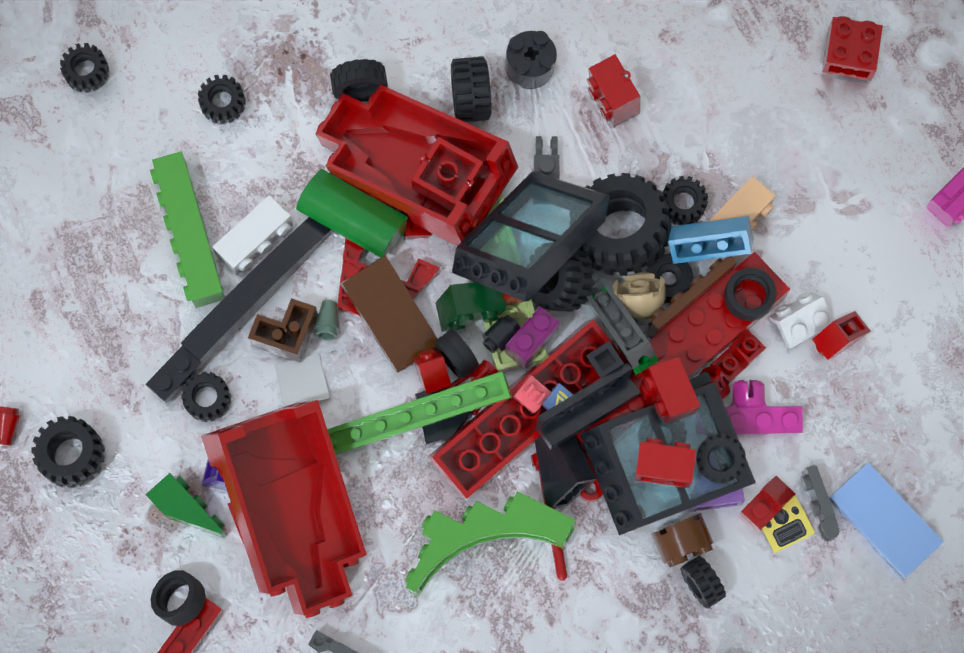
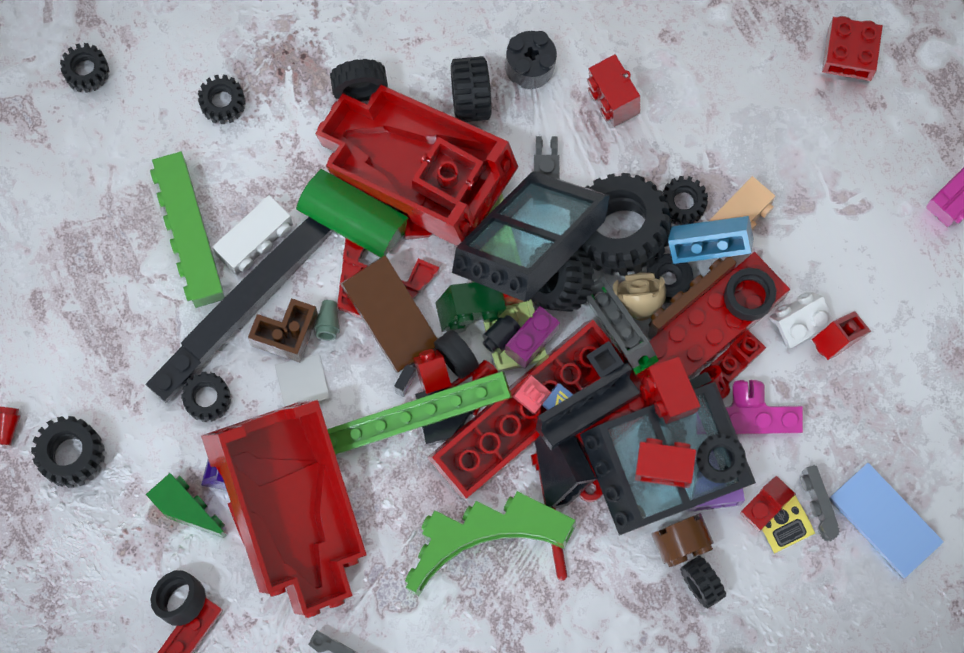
(405, 380): none -> black tile

